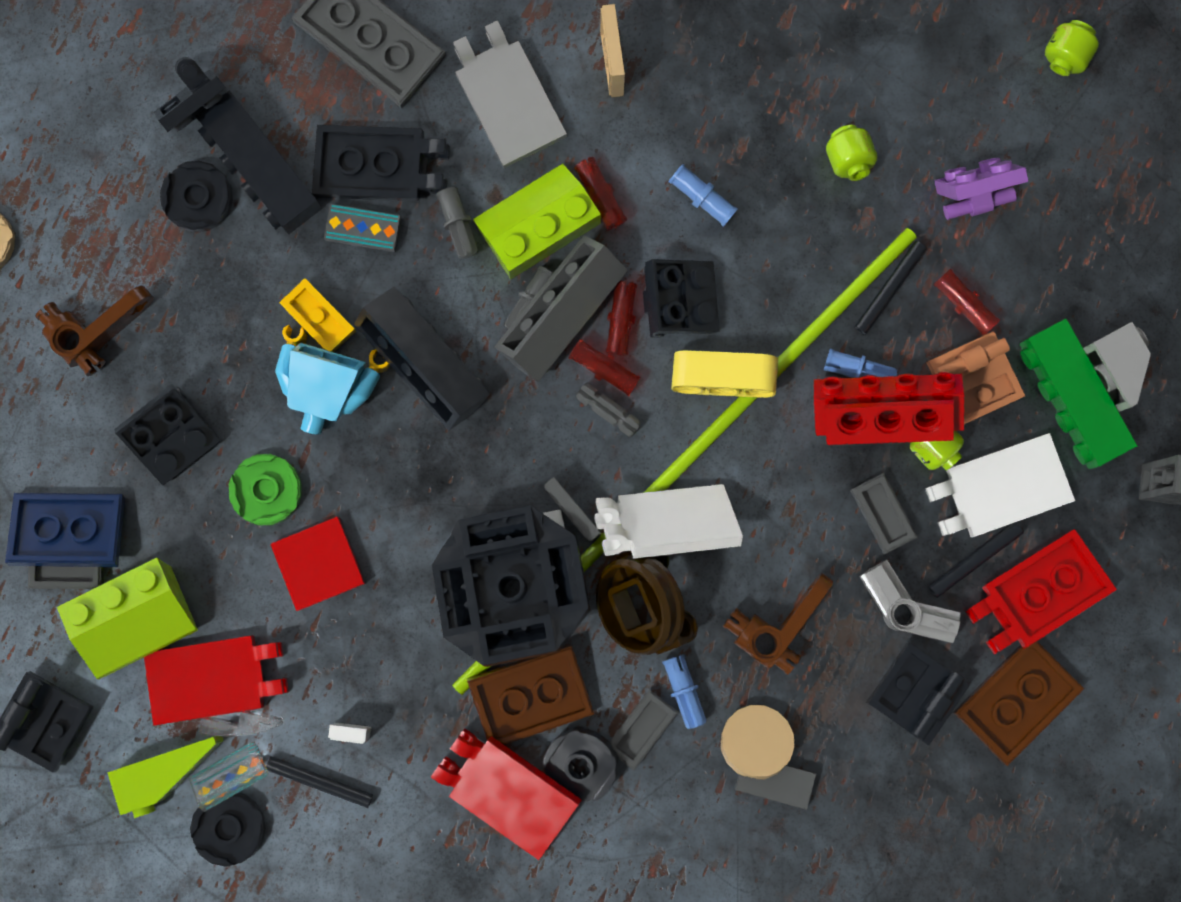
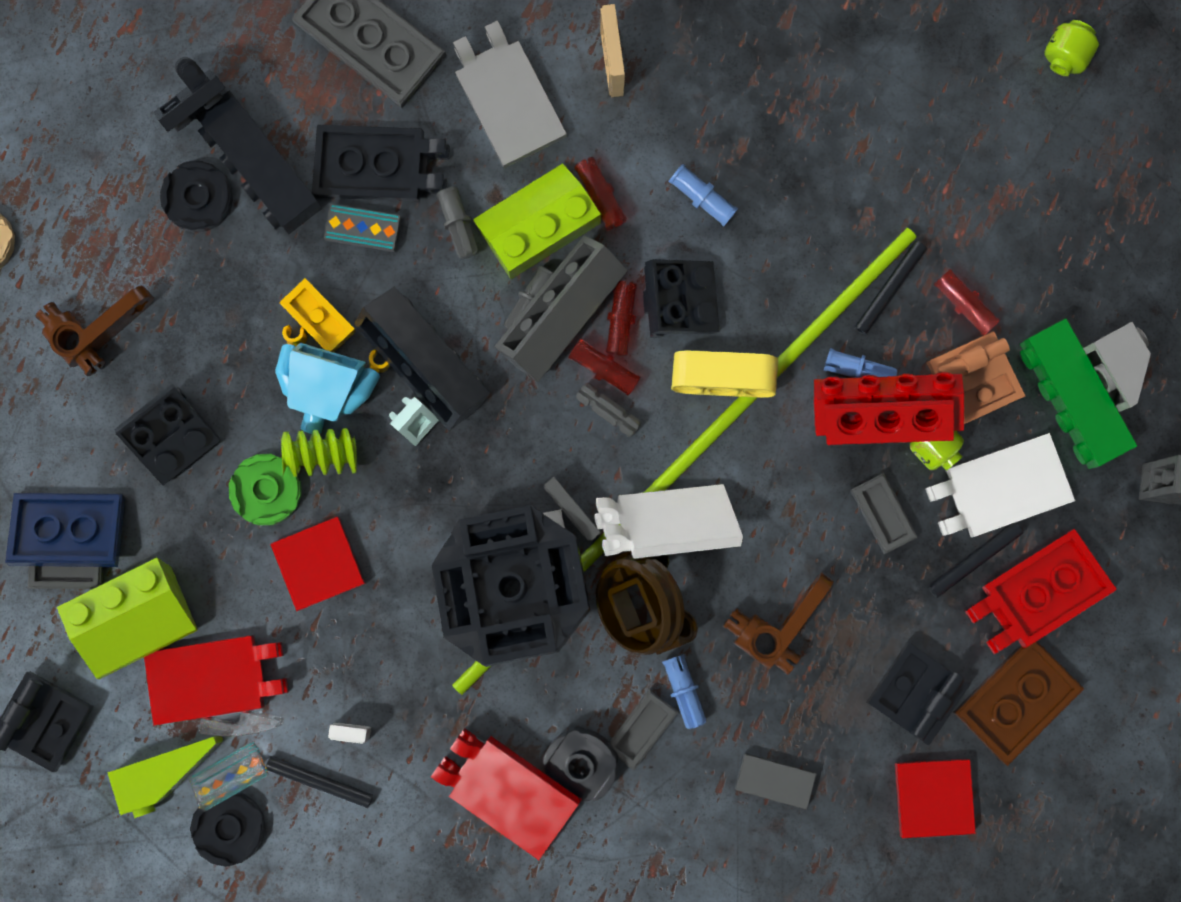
(318, 452): none -> lime piece
(413, 420): none -> light aqua tile
(530, 696): reddish brown tile -> none
(757, 742): tan tile -> none
(851, 152): lime head -> none
(924, 618): light grey piece -> none
(935, 798): none -> red tile
(977, 187): medium lavender plate -> none

